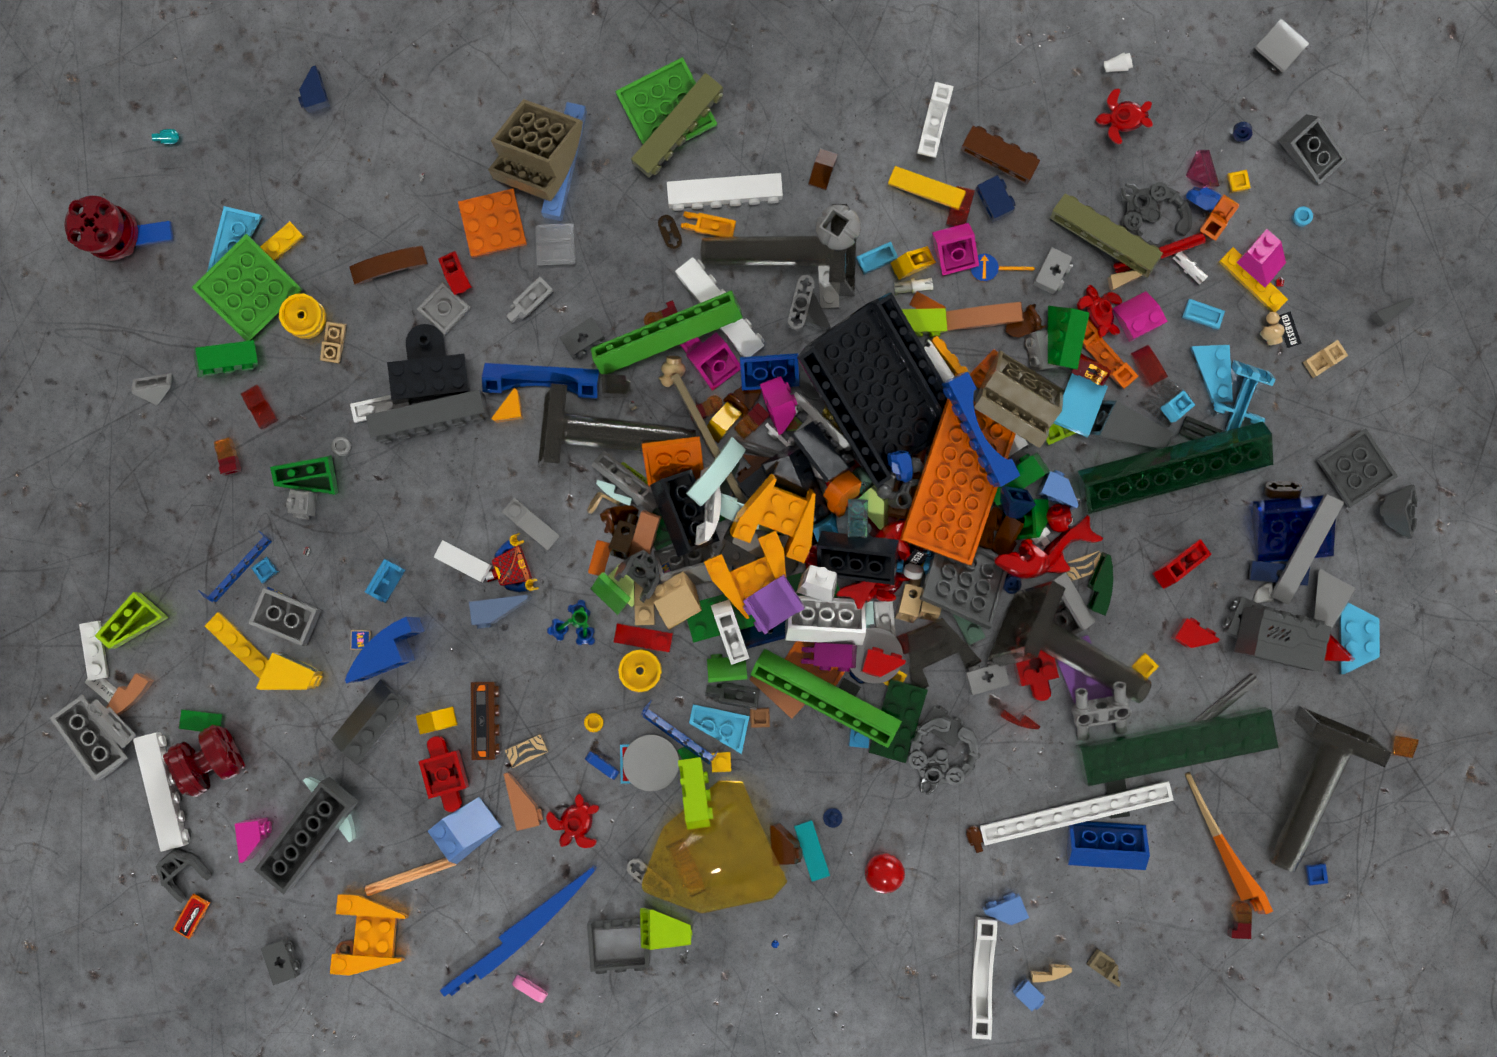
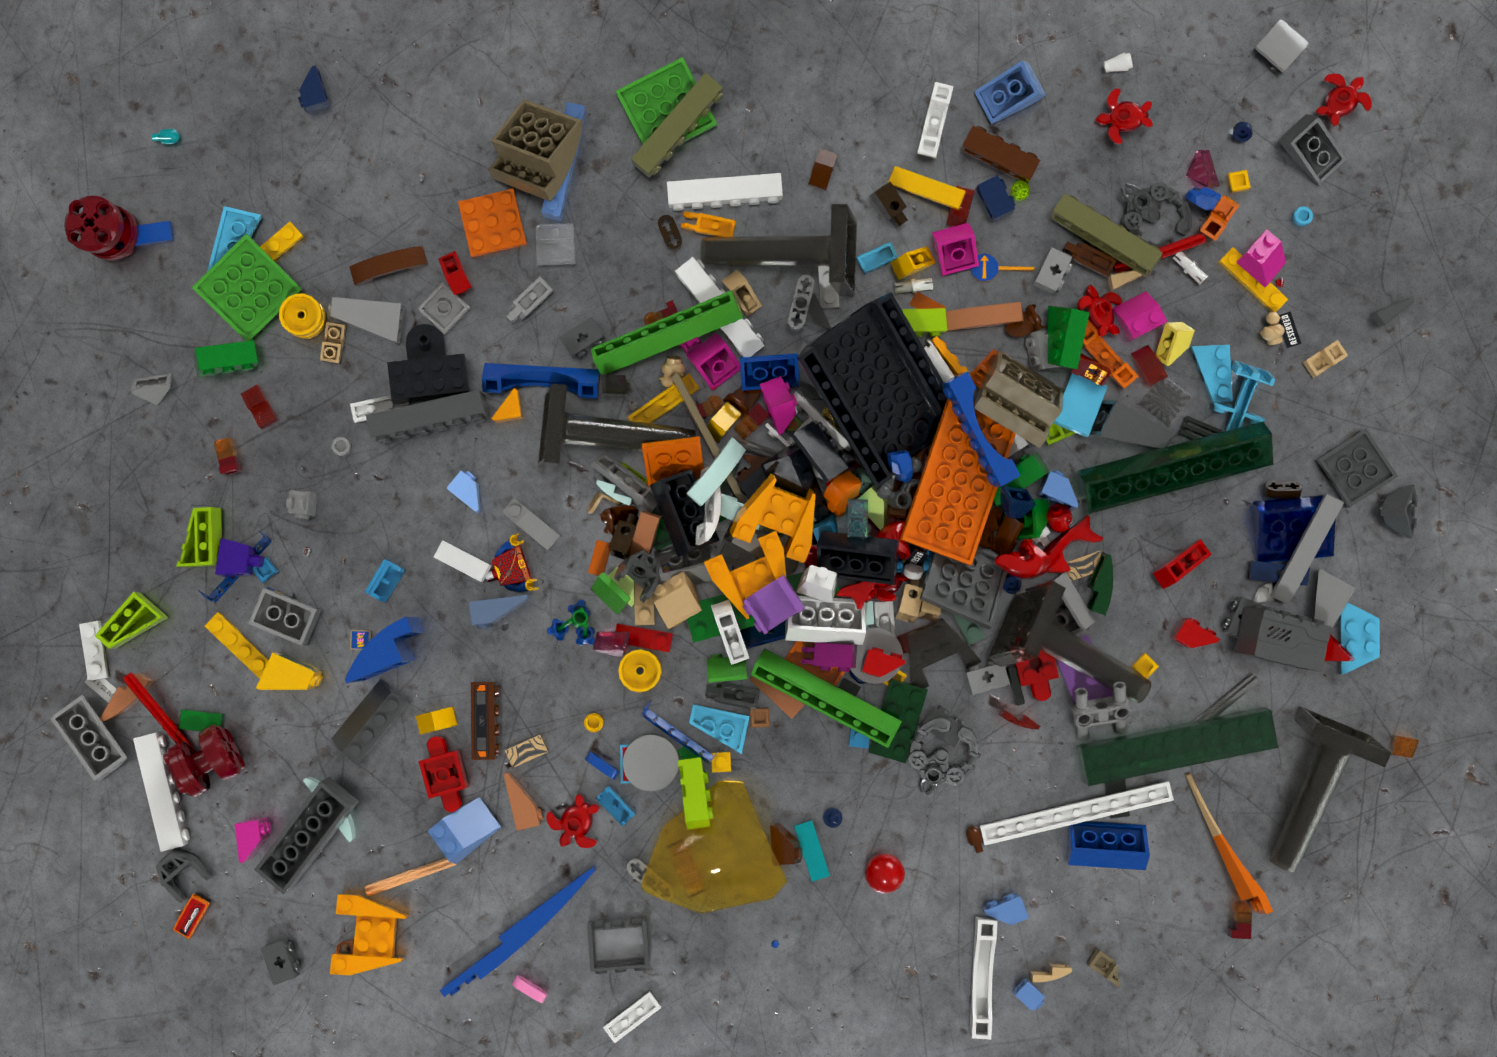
(111, 723): light grey hinge -> none
(154, 708): none -> red axle
(202, 538): none -> lime wedge
(236, 559): none -> dark purple torso
(309, 475): green wedge -> none
(374, 317): none -> light grey slope
(466, 490): none -> light blue slope
(612, 643): none -> clear pink slope
(616, 805): none -> dark azure hinge
(632, 1017): none -> white plate
(662, 931): lime slope -> none
(663, 402): none -> yellow tile
(743, 292): none -> tan slope
(848, 234): light grey piece -> none
(888, 195): none -> dark brown torso
(1010, 92): none -> medium blue slope
(1015, 685): none -> pearl dark grey tile
(1020, 190): none -> clear neon green tile
(1090, 258): none -> reddish brown hinge
(1174, 342): none -> light yellow slope
(1177, 406): medium azure slope -> none
(1203, 314): medium azure tile -> none
(1316, 874): blue tile -> none
(1343, 98): none -> red animal

